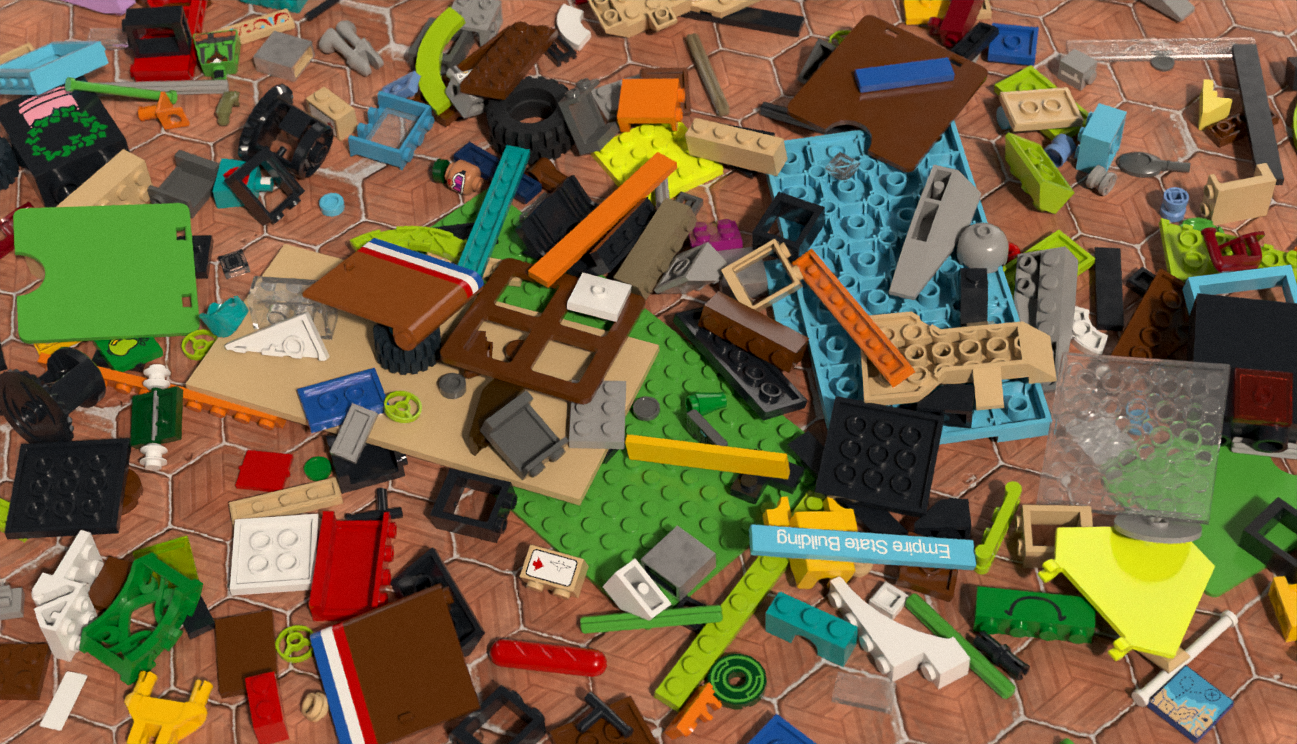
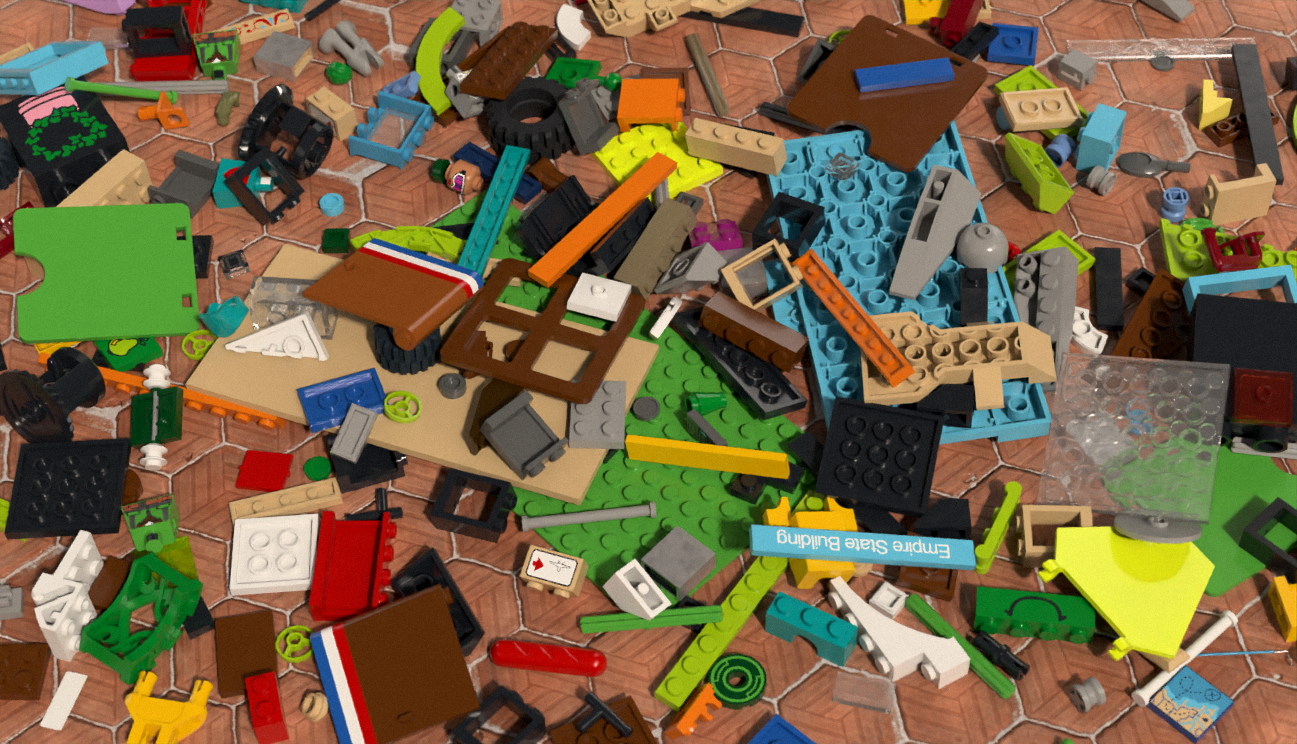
(152, 522): none -> bright green torso
(336, 240): none -> dark green tile
(339, 73): none -> green piece
(571, 70): none -> green plate
(589, 516): none -> light grey bar
(665, 318): none -> white tile
(1087, 694): none -> light grey wheel
(1247, 652): none -> dark azure piece

